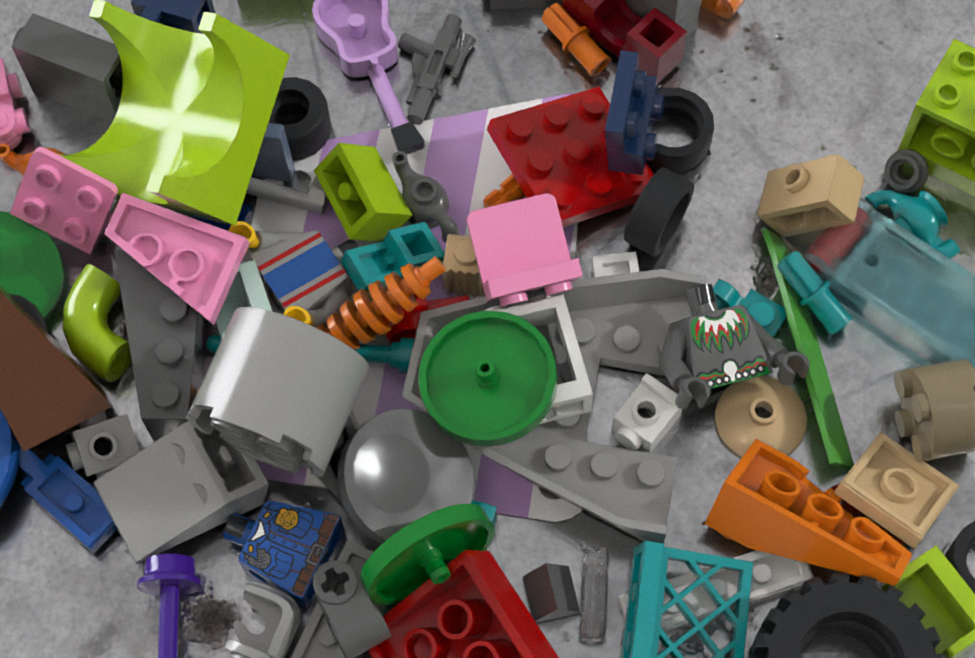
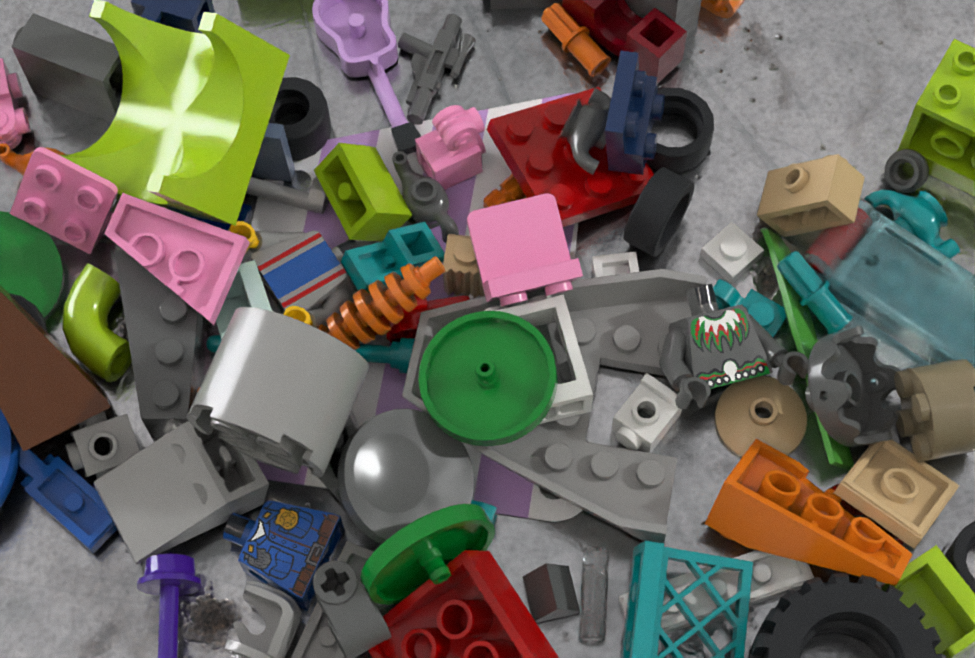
(454, 148): none -> bright pink brick
(587, 129): none -> dark grey piece
(732, 252): none -> white plate
(845, 388): none -> dark grey plate

